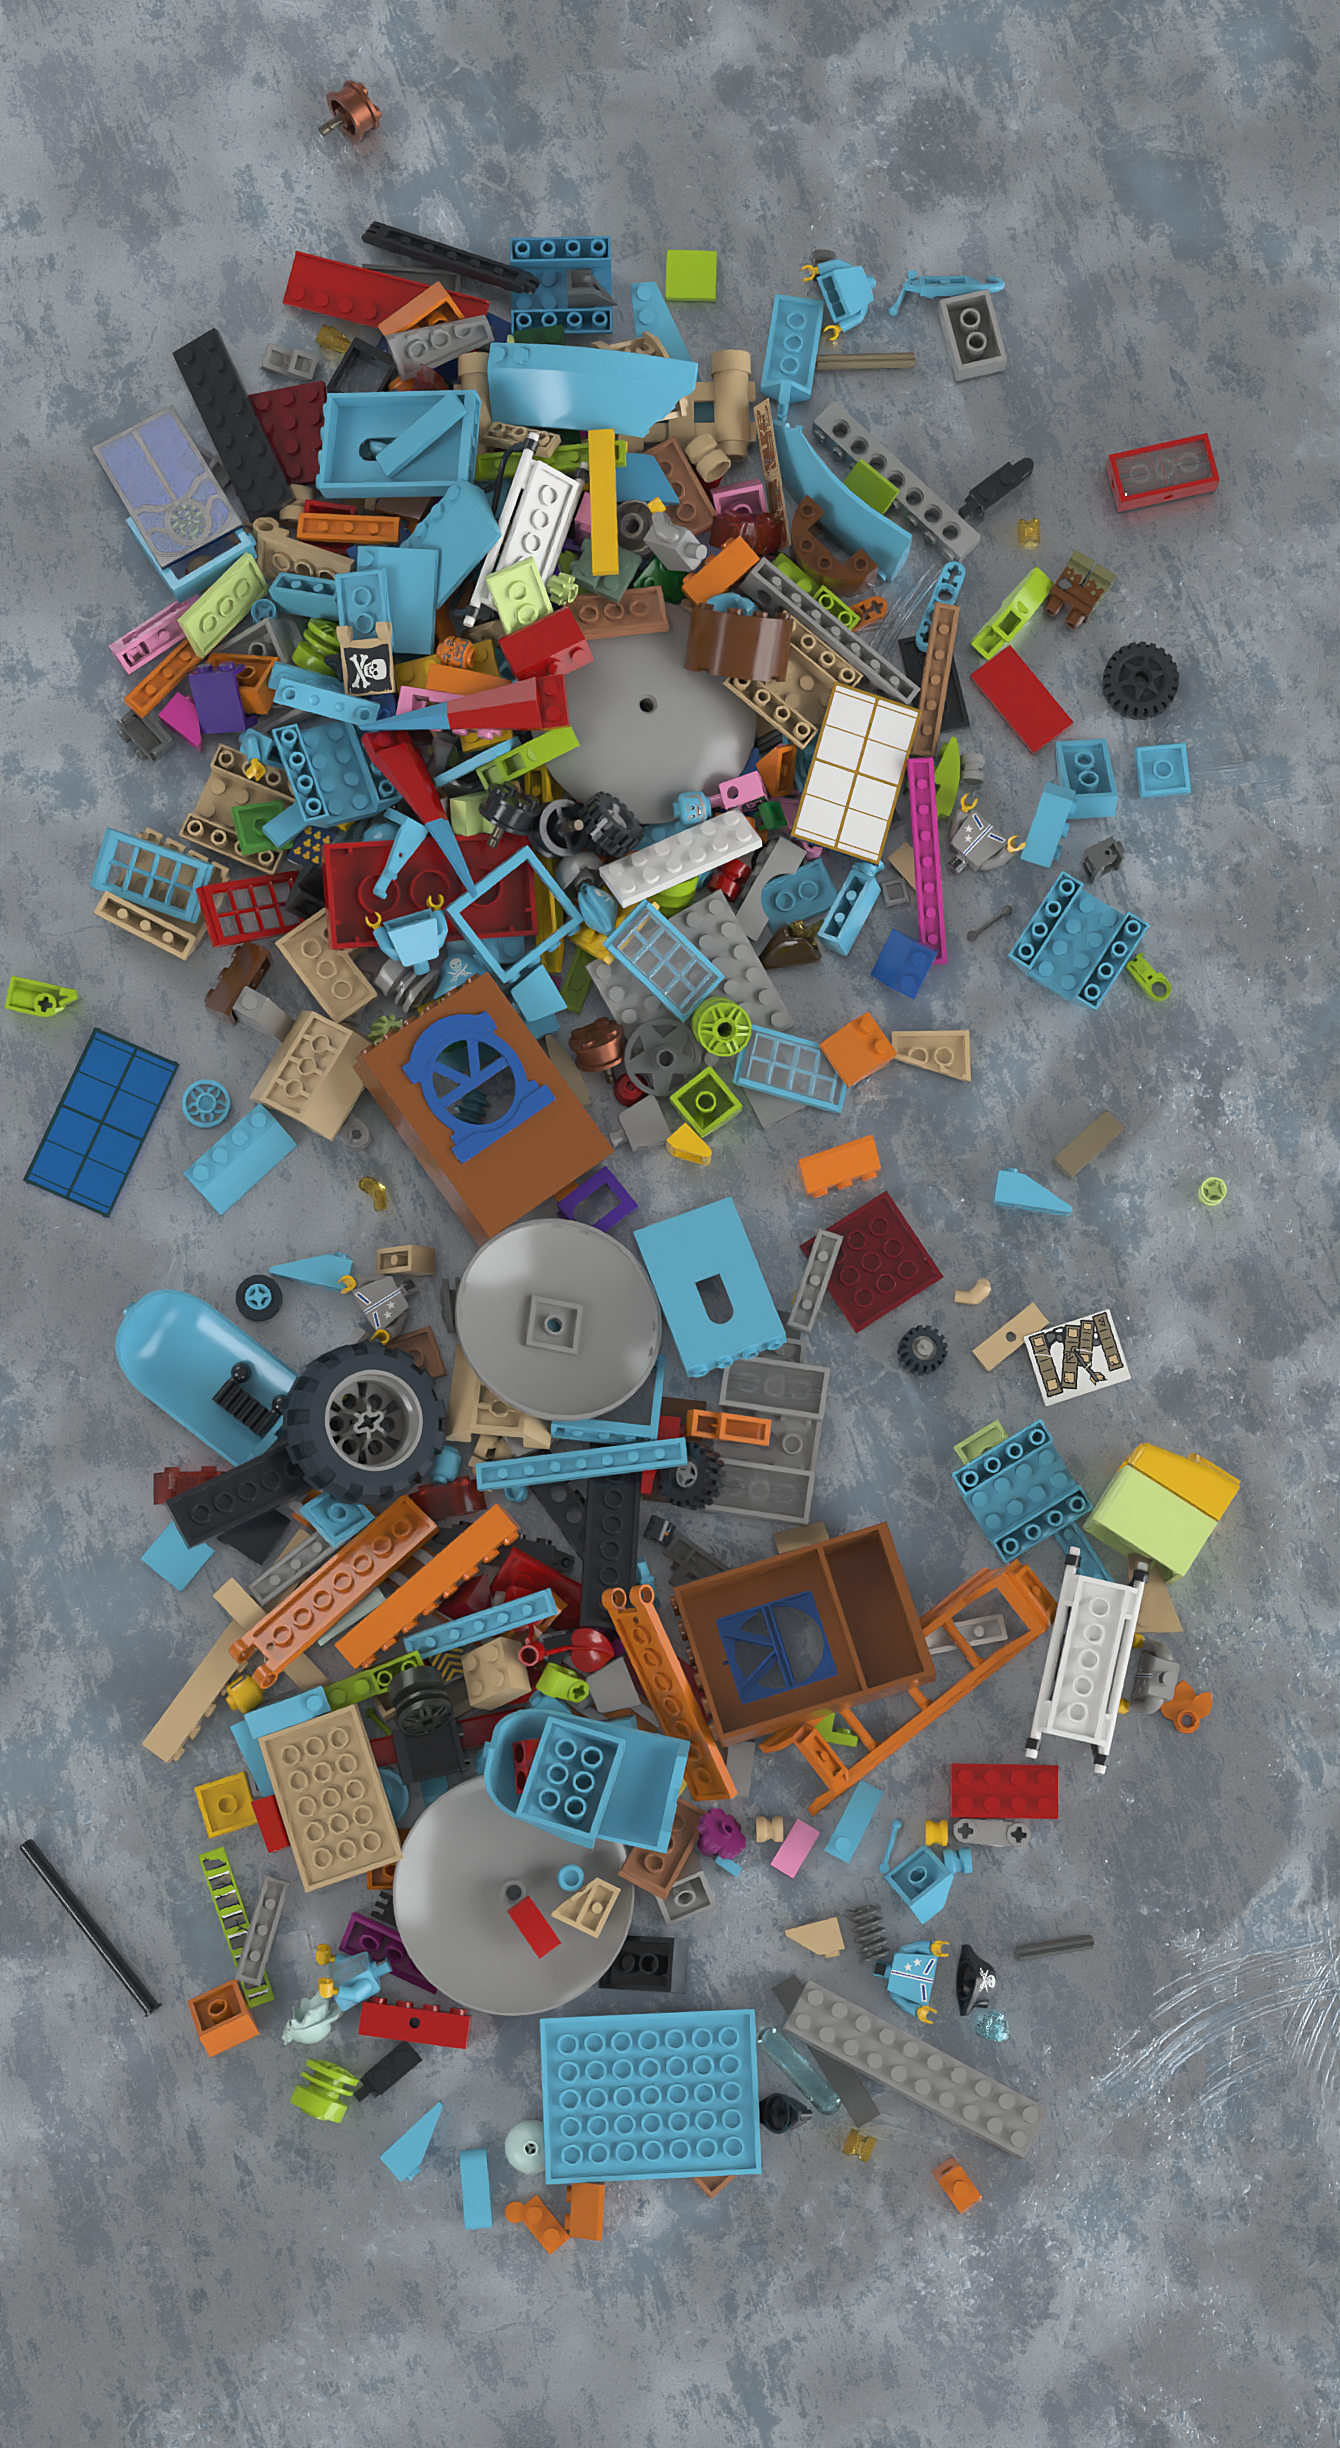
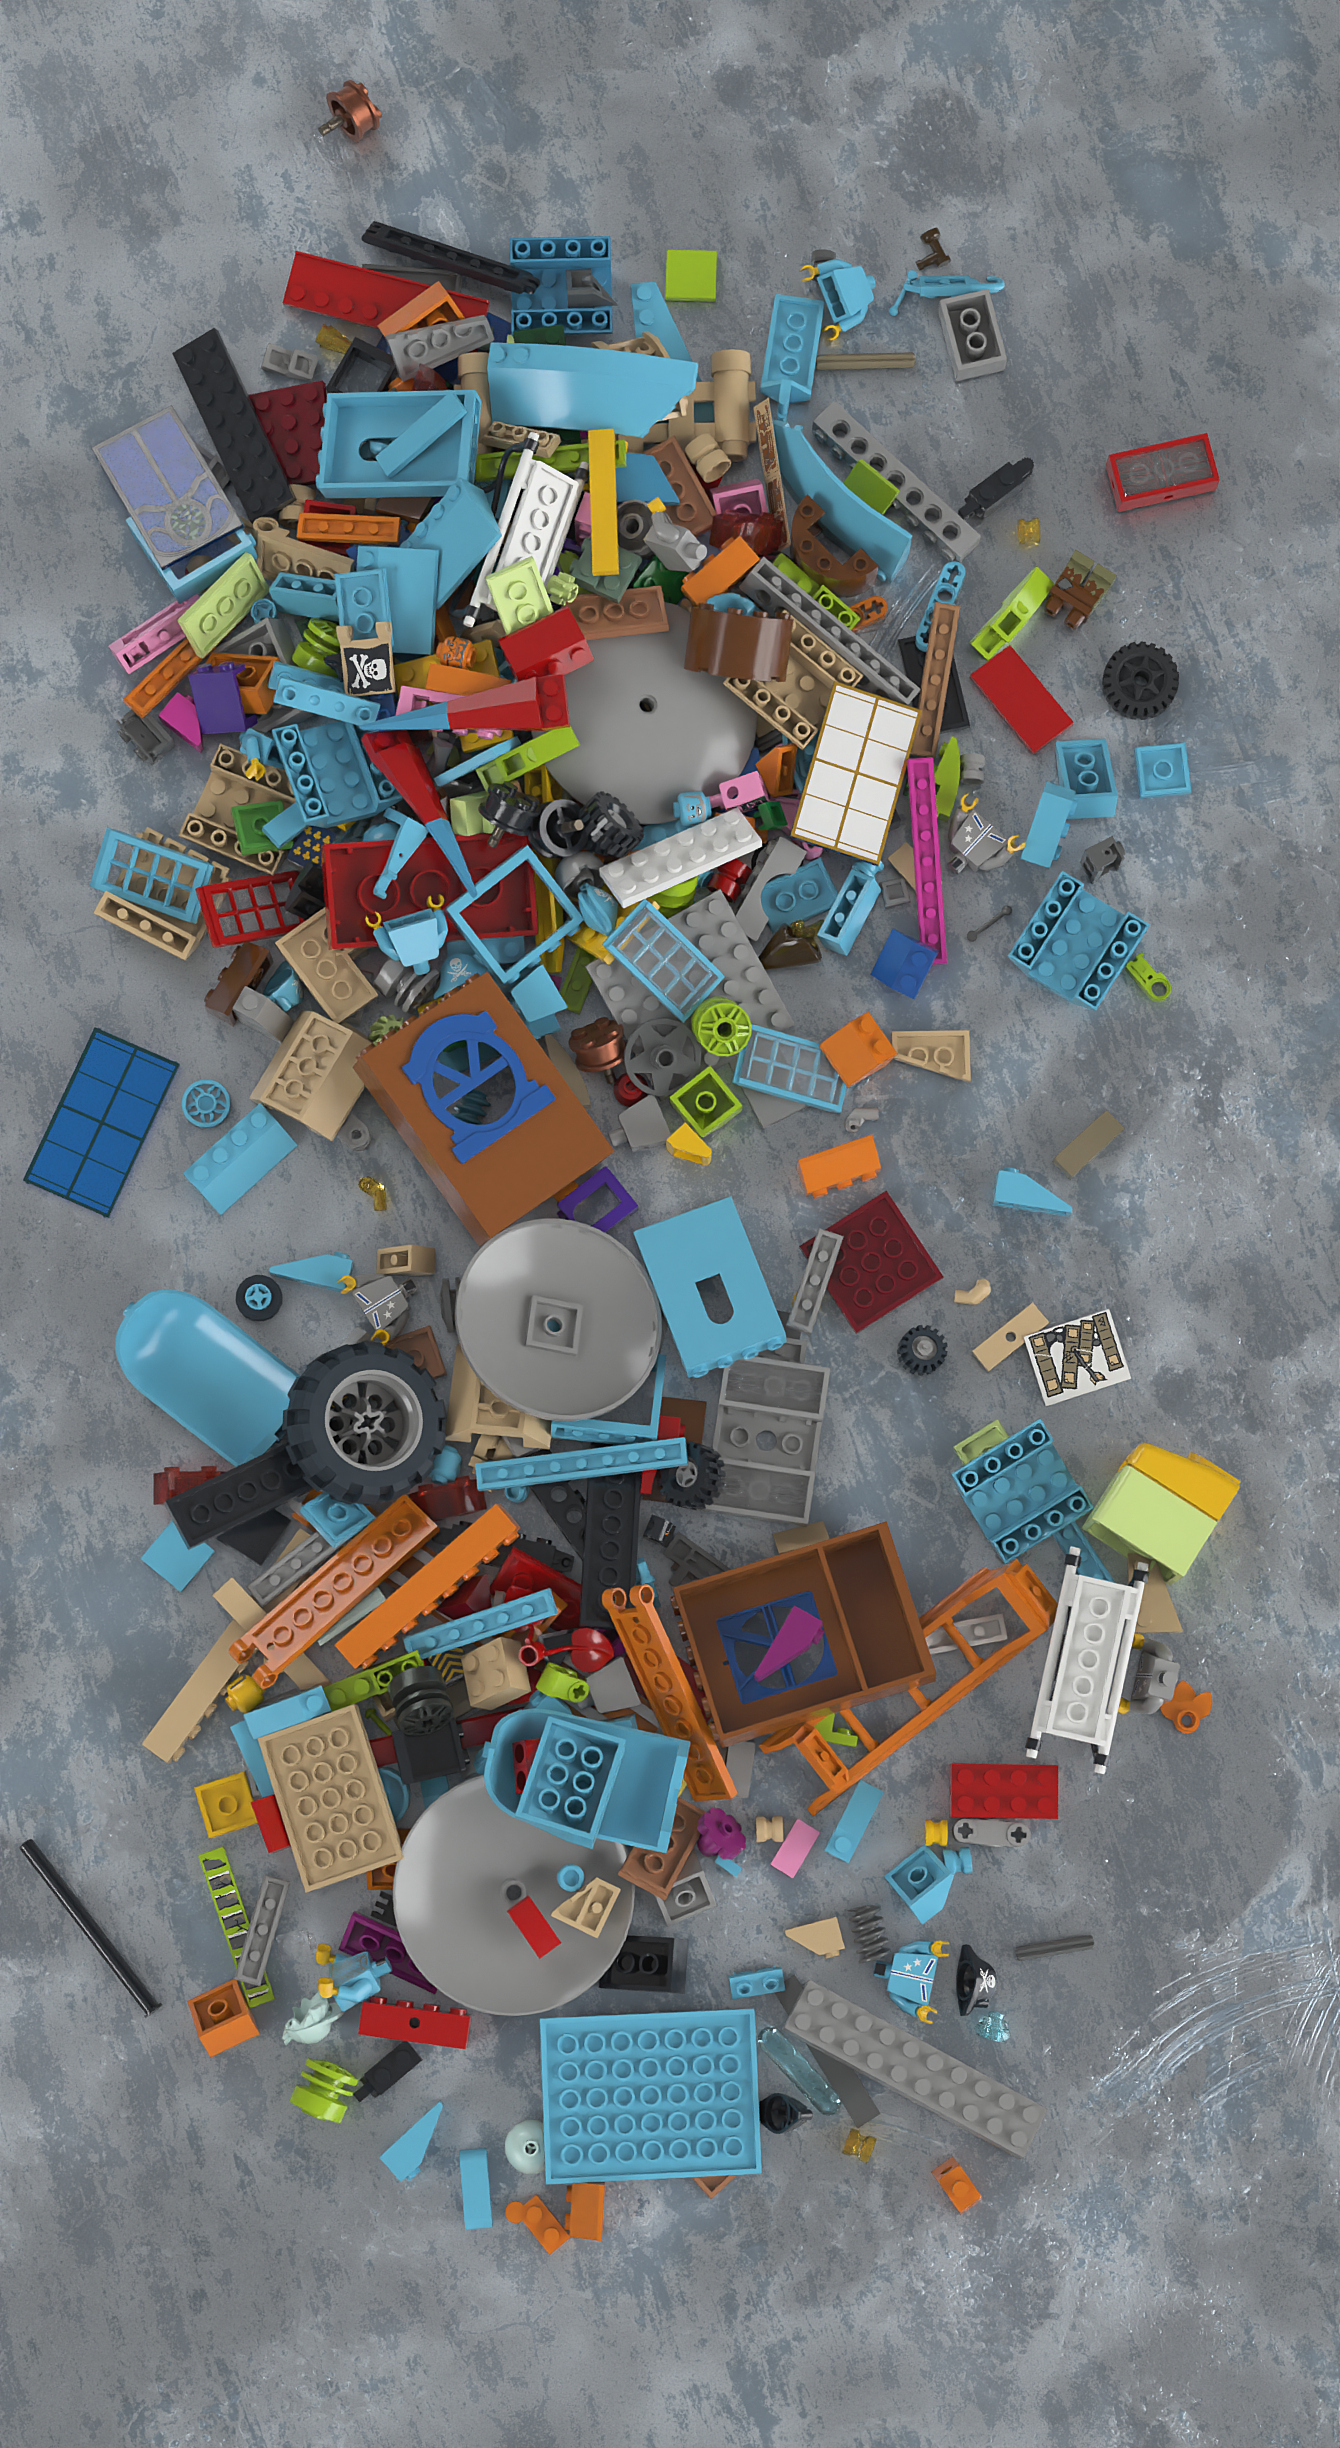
(28, 994): lime piece -> none
(244, 1407): black gear -> none
(284, 987): none -> medium azure hat
(727, 1427): orange slope -> none
(756, 1983): none -> medium azure hinge
(792, 1640): none -> magenta slope
(858, 1116): none -> light grey arm
(884, 1867): medium azure hinge -> none
(938, 256): none -> dark brown piece
(1215, 1187): yellowish green wheel -> none

